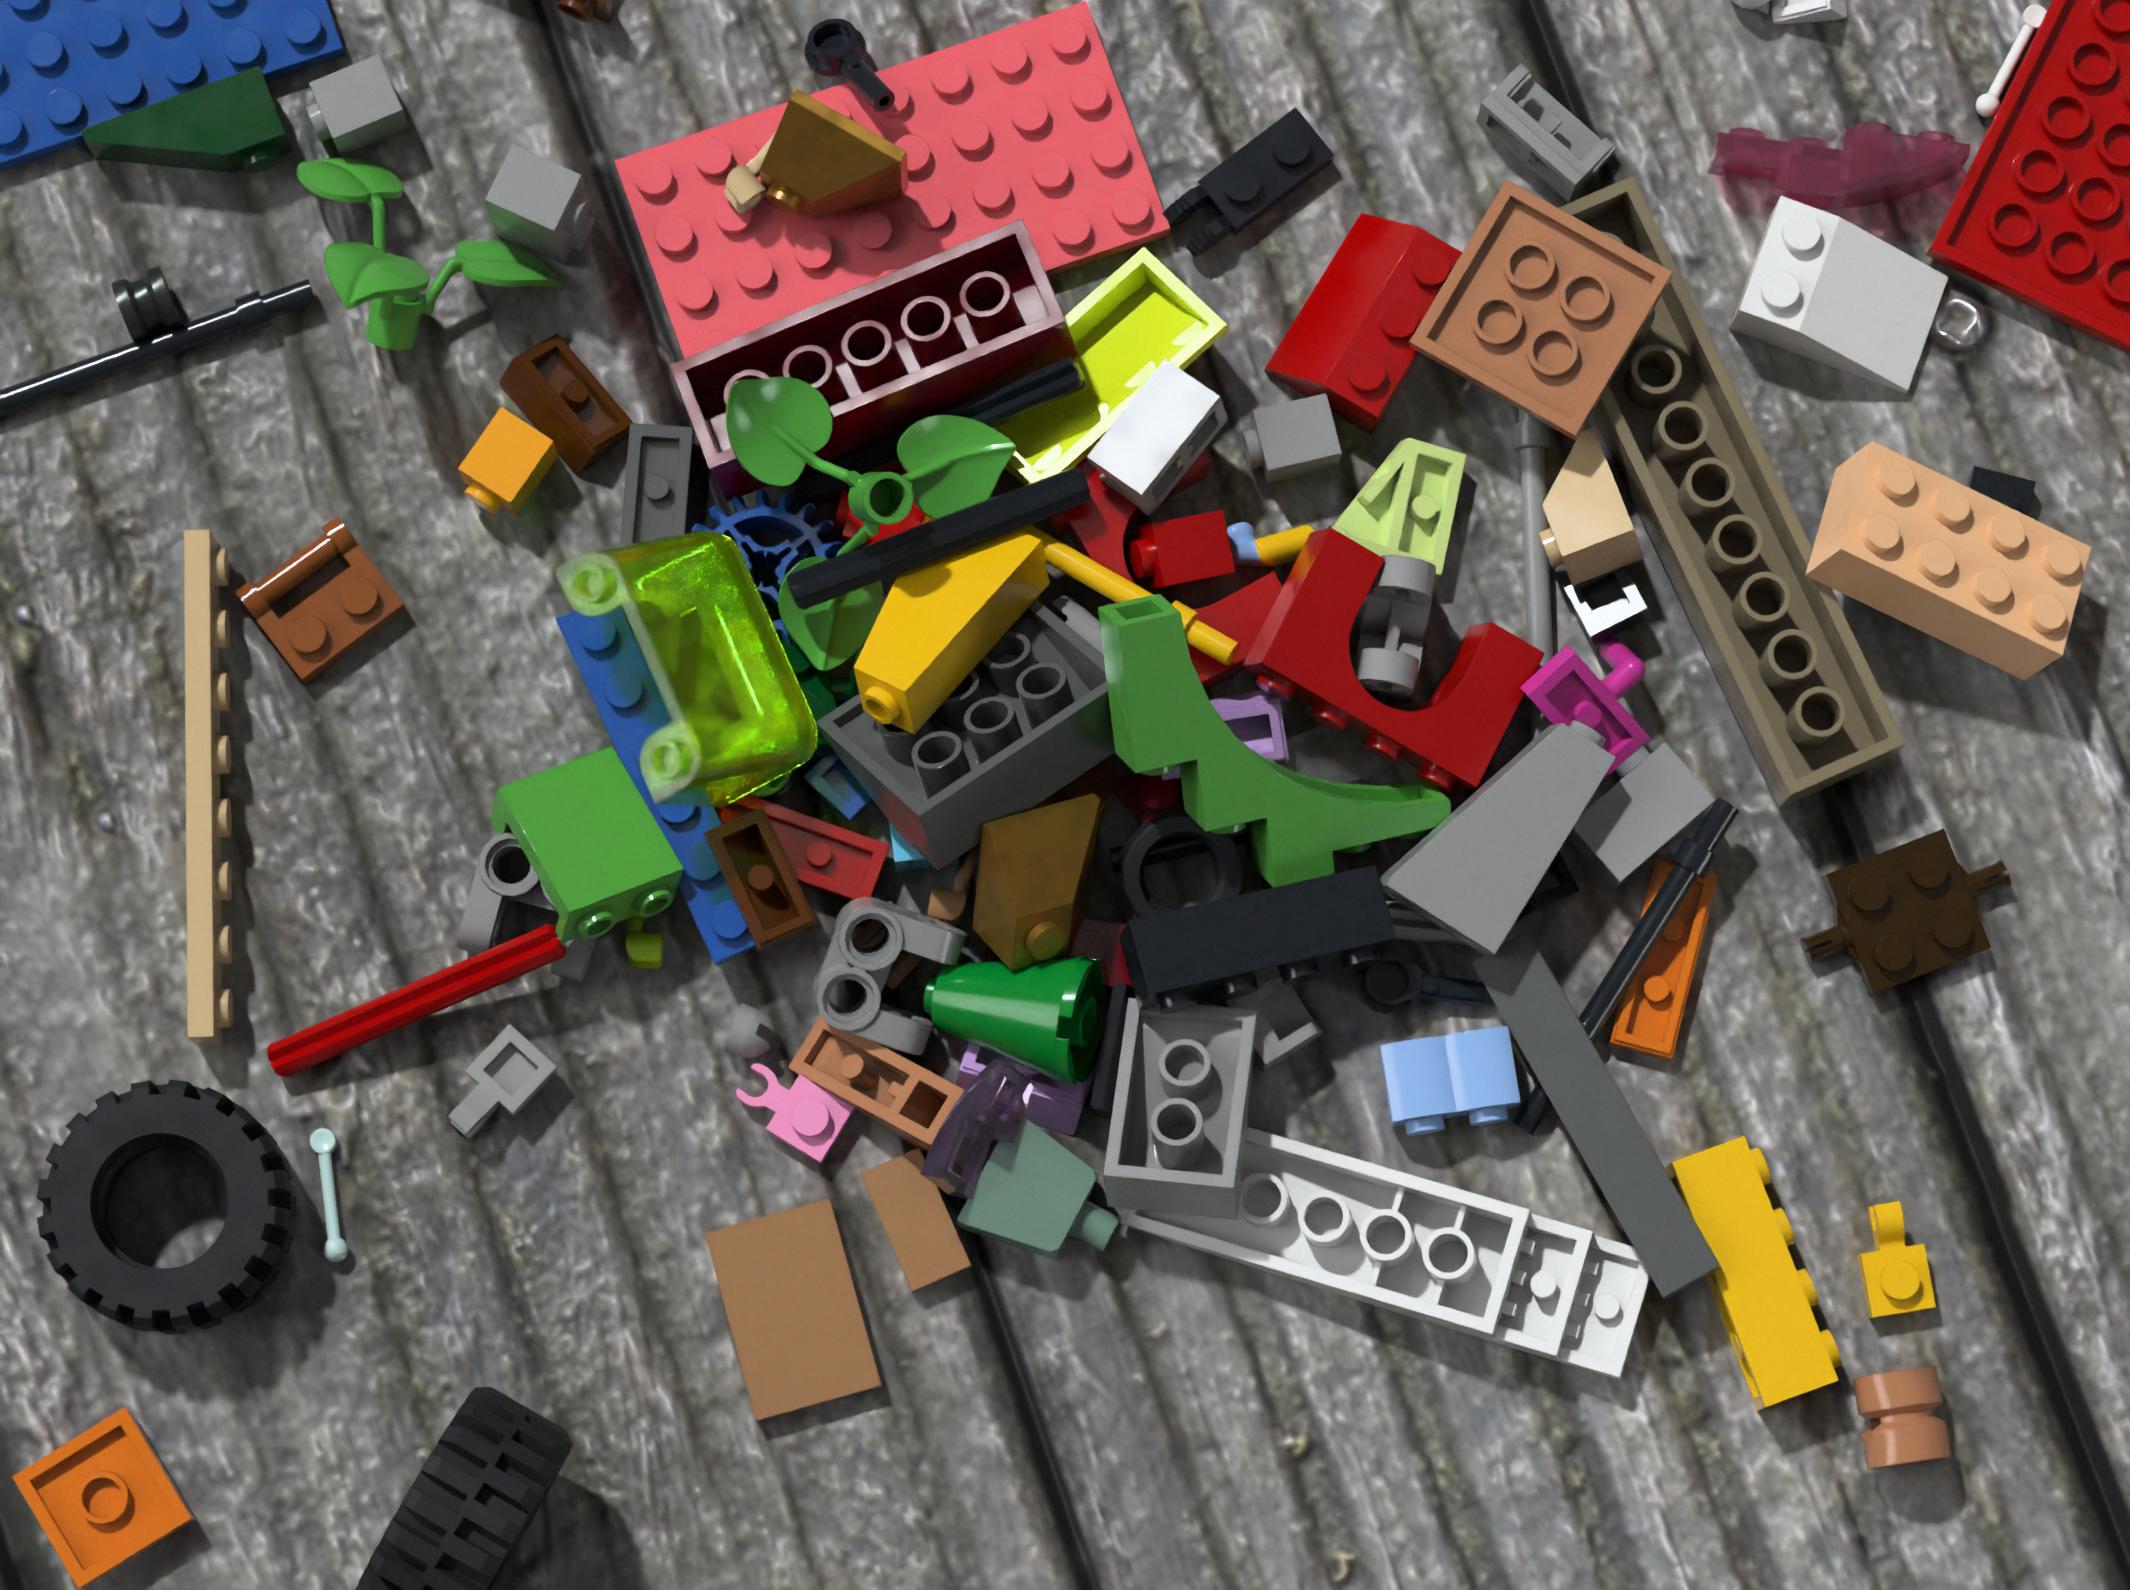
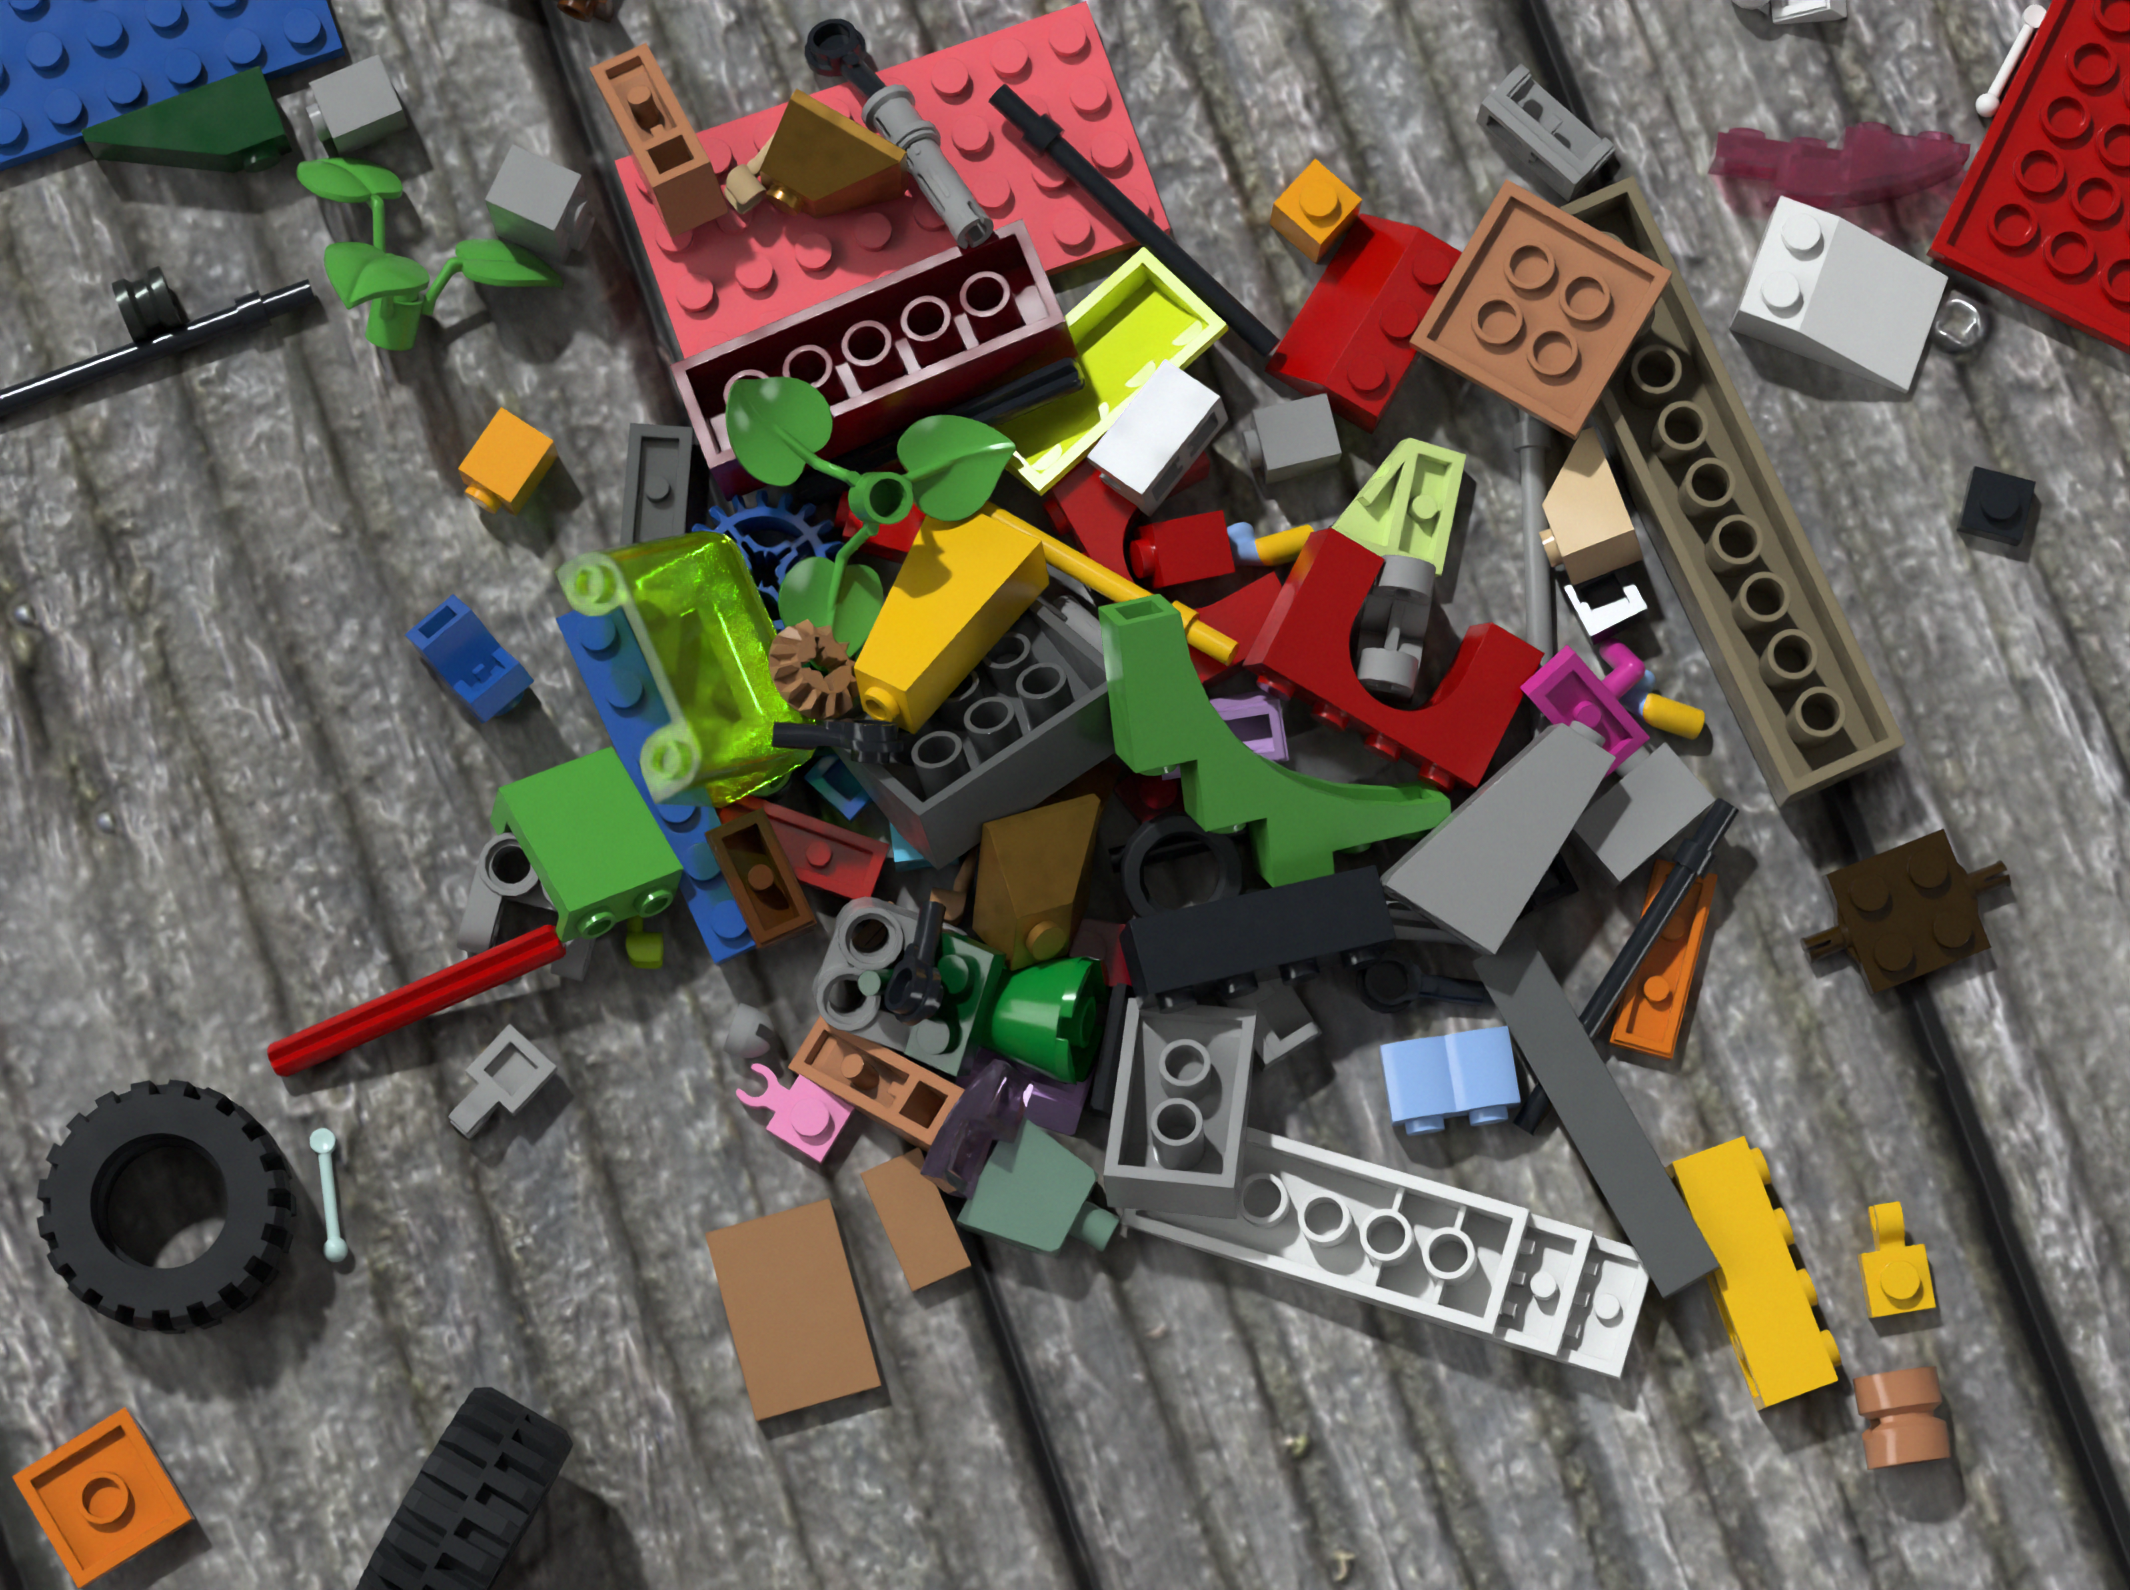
(206, 814): tan plate -> none
(331, 618): dark orange plate -> none
(470, 660): none -> blue brick
(565, 403): reddish brown slope -> none
(660, 140): none -> nougat slope
(806, 688): none -> medium nougat gear
(866, 738): none -> black plate
(896, 120): none -> light grey pin
(916, 984): none -> black plate
(938, 538): black axle -> none
(969, 984): none -> dark green plate
(1045, 137): none -> black bar
(1253, 180): black hinge -> none
(1315, 211): none -> light orange brick
(1662, 711): none -> yellow arm
(1948, 561): light nougat brick -> none

